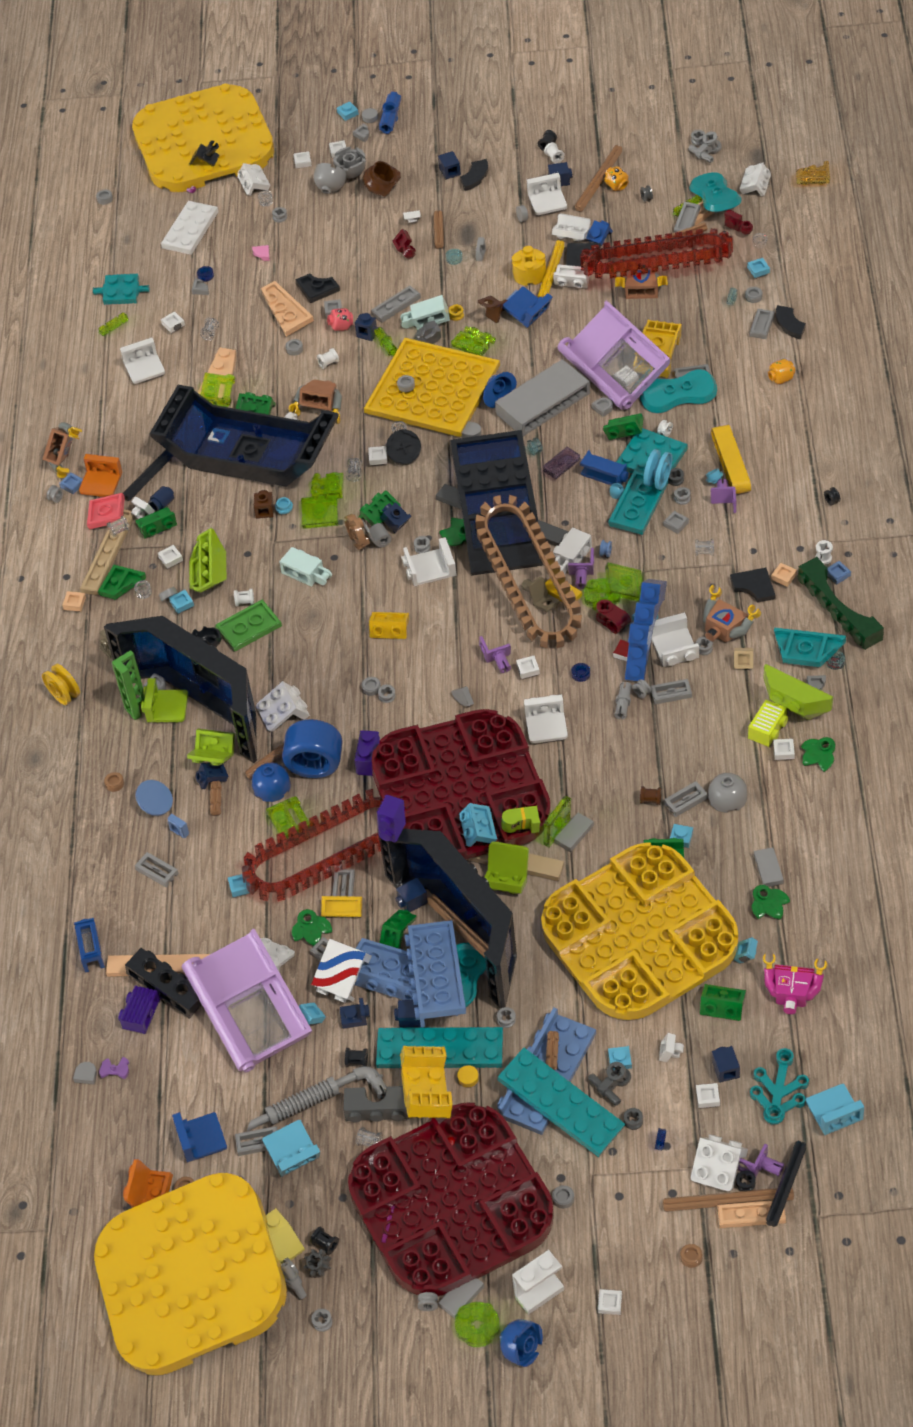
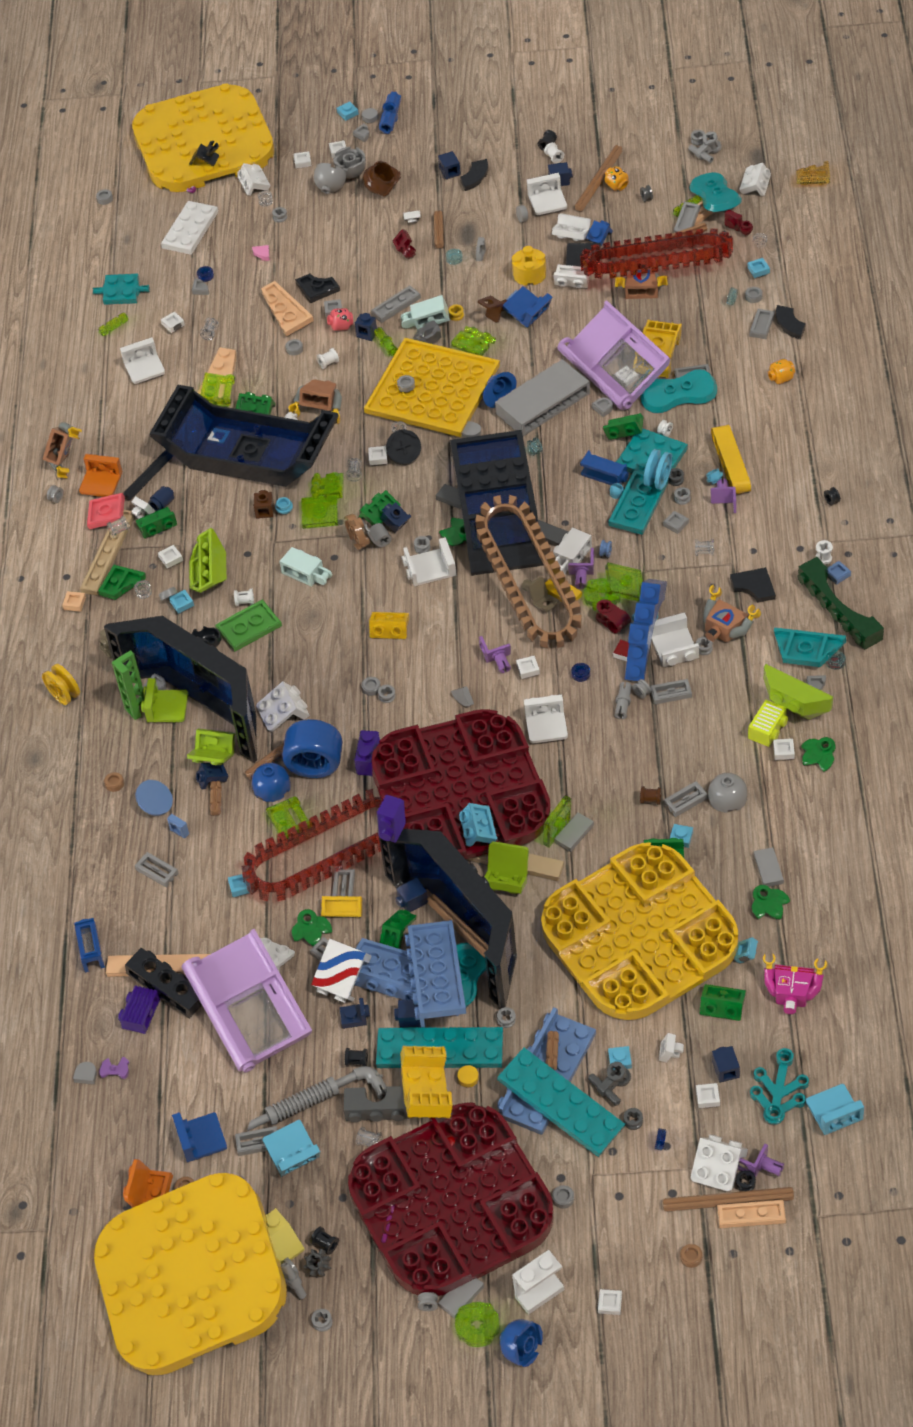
(71, 483): medium blue tile -> none
(312, 1013): medium azure plate -> none
(521, 819): lime leg -> none
(551, 268): yellow axle -> none
(561, 463): plate -> none
(743, 658): tan tile -> none
(784, 574): light nougat plate -> none
(786, 1184): black axle -> none

